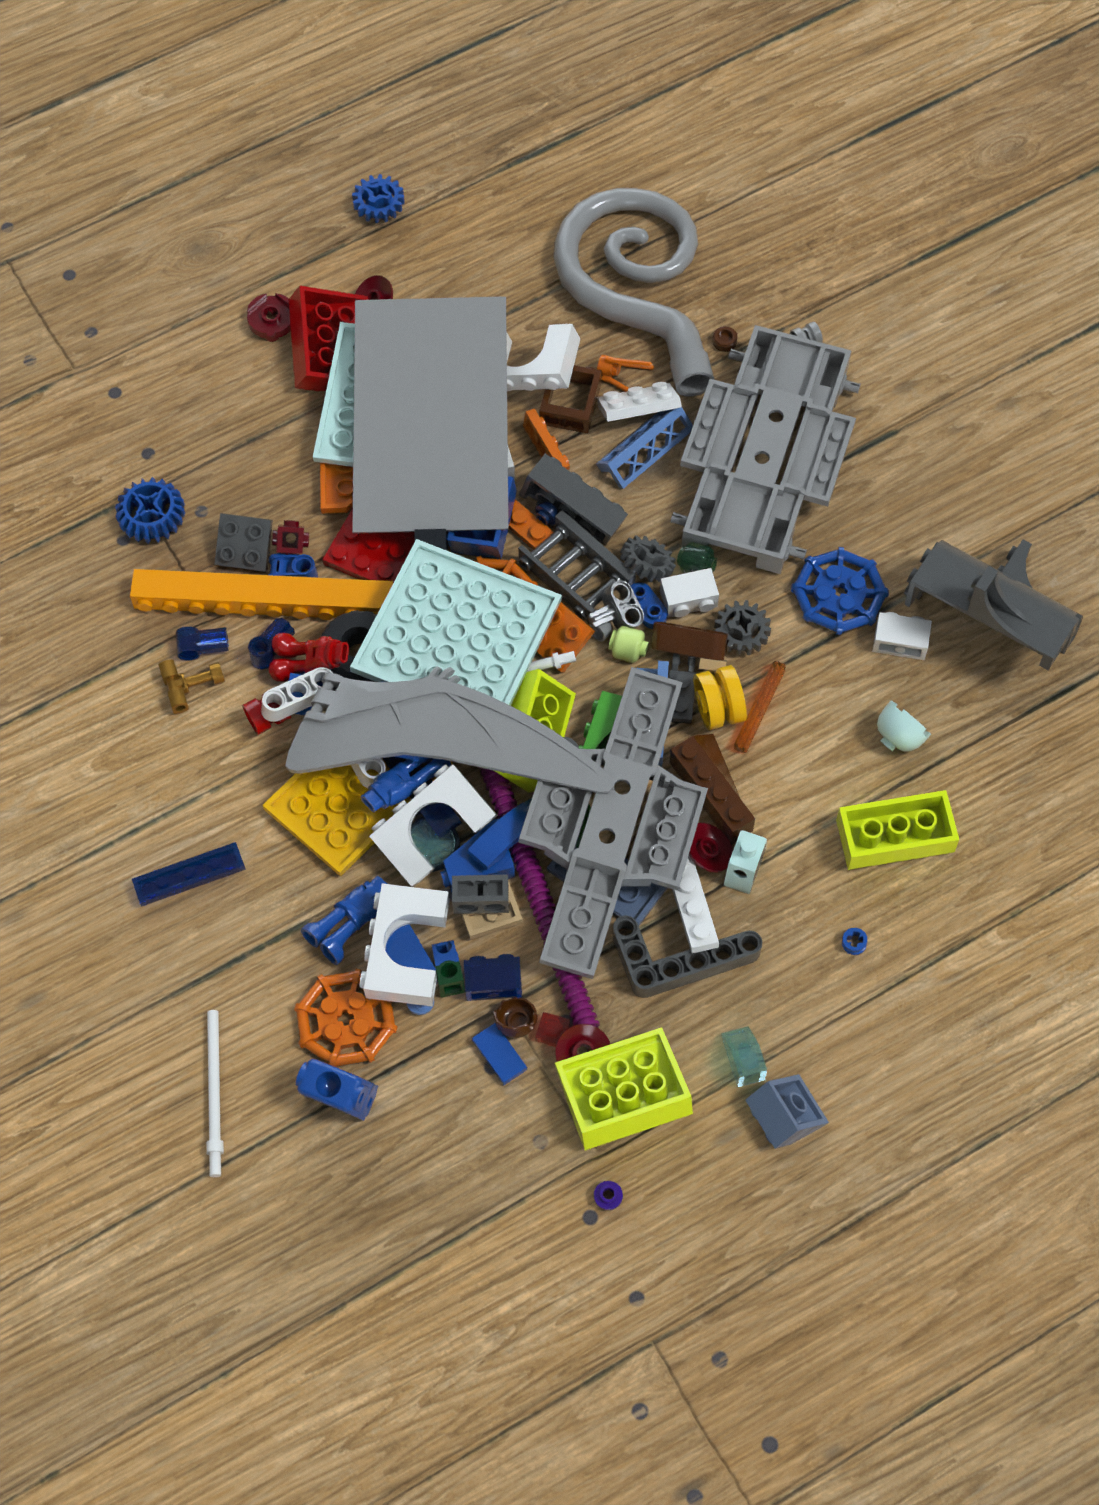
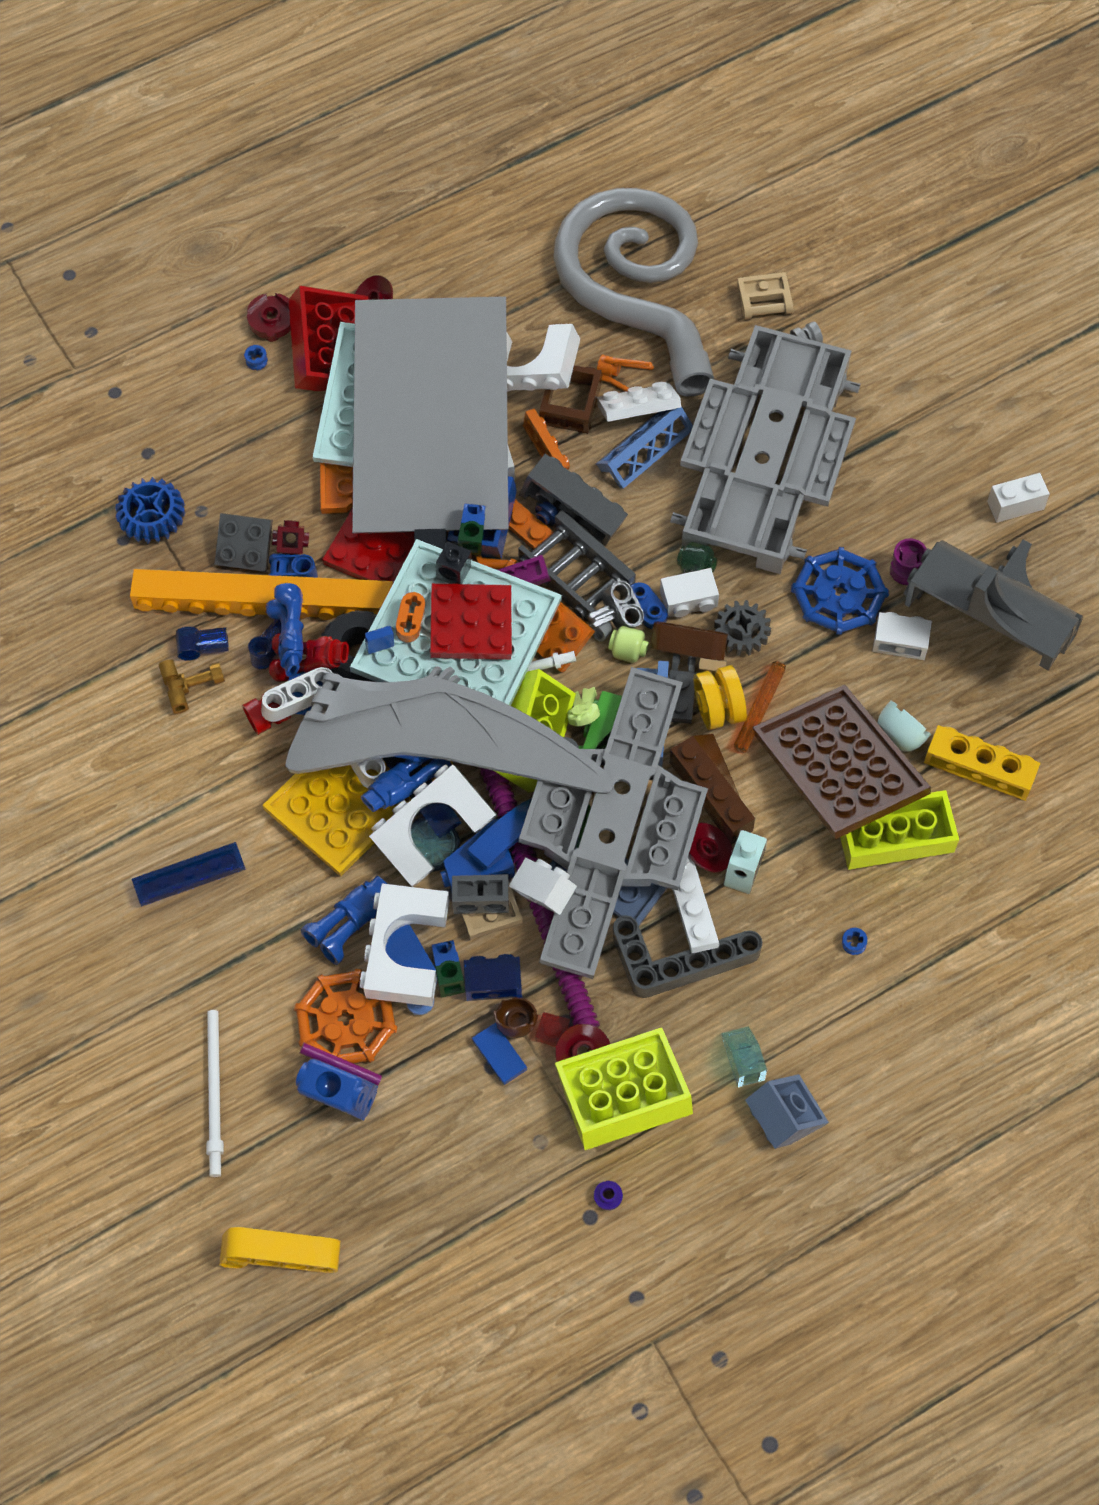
(260, 362): none -> blue bush
(278, 1249): none -> yellow beam
(287, 609): none -> blue piece
(315, 1053): none -> magenta bar
(378, 198): blue gear -> none
(379, 639): none -> blue tile
(416, 618): none -> orange beam
(453, 564): none -> black brick
(471, 621): none -> red plate
(472, 528): none -> dark green leg
(531, 570): none -> magenta plate
(542, 885): none -> white brick
(584, 709): none -> yellowish green piece
(647, 558): dark grey gear -> none
(725, 339): reddish brown tile -> none
(763, 289): none -> tan plate
(841, 761): none -> reddish brown plate
(906, 558): none -> magenta wheel
(989, 774): none -> yellow brick
(1018, 497): none -> white brick

